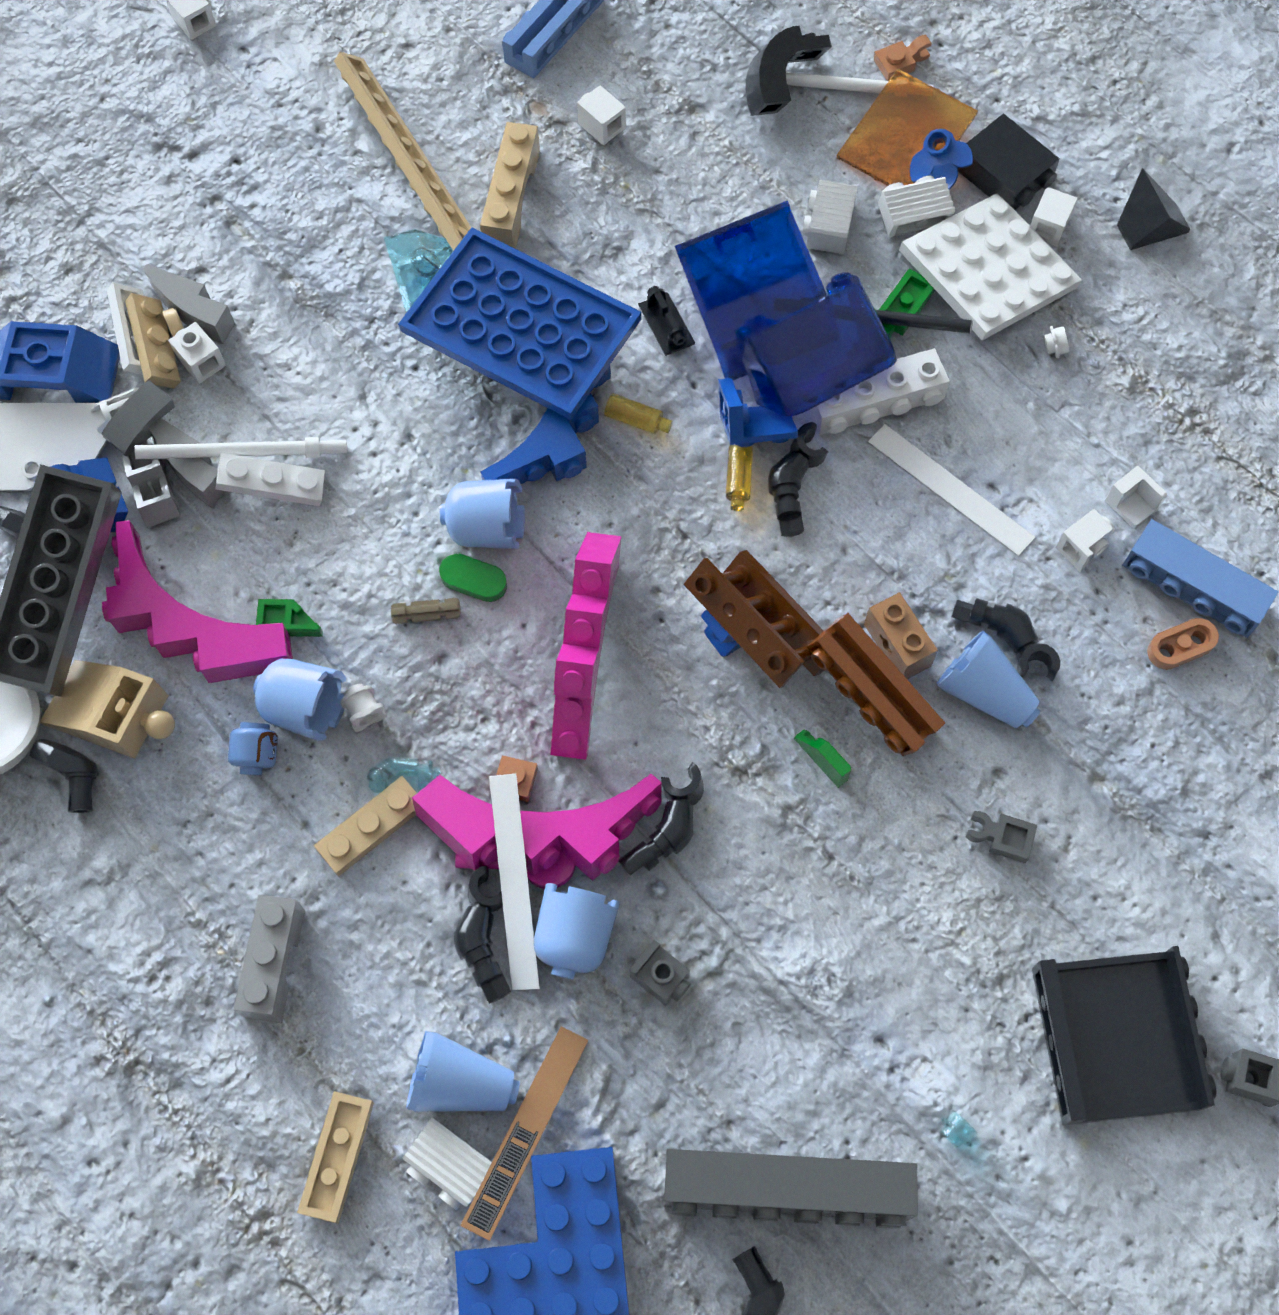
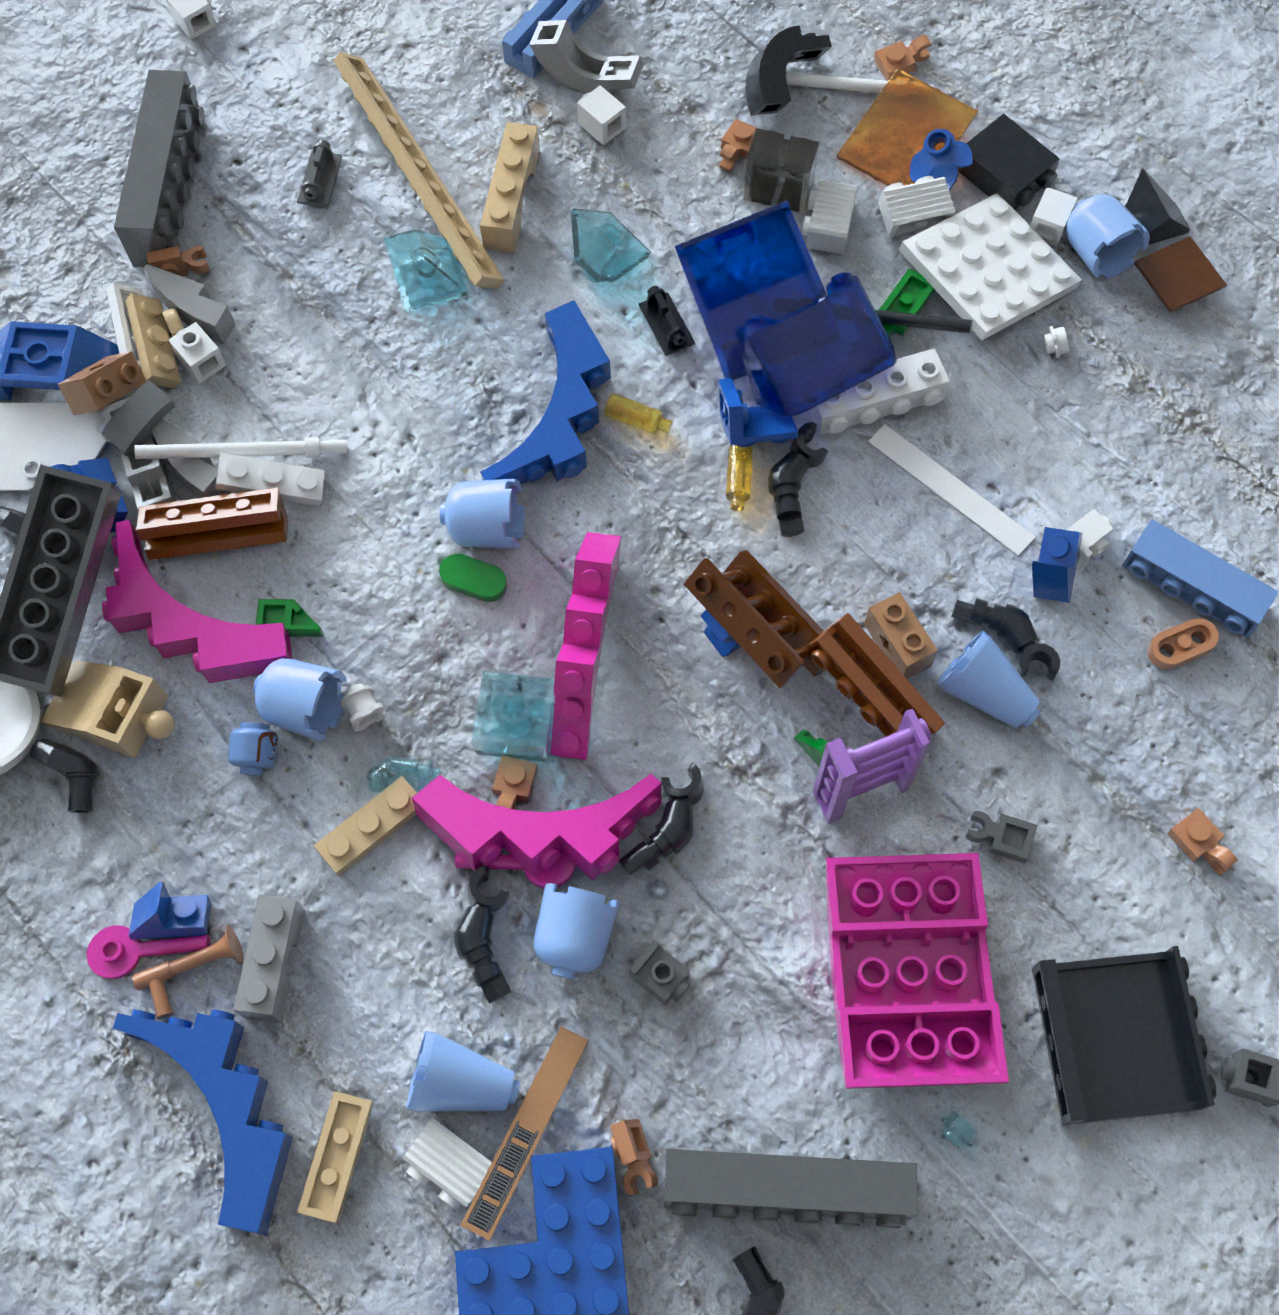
(102, 383): none -> medium nougat brick
(115, 955): none -> dark pink piece
(154, 977): none -> nougat piece
(159, 165): none -> dark grey brick
(166, 916): none -> blue slope
(179, 261): none -> nougat plate
(212, 523): none -> dark orange brick
(252, 1154): none -> blue arch
(320, 175): none -> dark grey hinge
(425, 610): dark tan axle -> none
(514, 716): none -> clear light blue brick
(514, 882): white sticker -> none
(520, 322): blue plate -> none
(576, 65): none -> light grey arch
(604, 246): none -> clear light blue slope
(632, 1149): none -> nougat plate
(736, 144): none -> nougat plate
(777, 157): none -> clear smoke piece
(853, 772): none -> medium lavender fence
(912, 972): none -> dark pink slope
(1057, 564): none -> blue slope
(1105, 235): none -> light blue cylinder
(1136, 497): white panel -> none
(1180, 274): none -> reddish brown piece
(1199, 838): none -> nougat plate

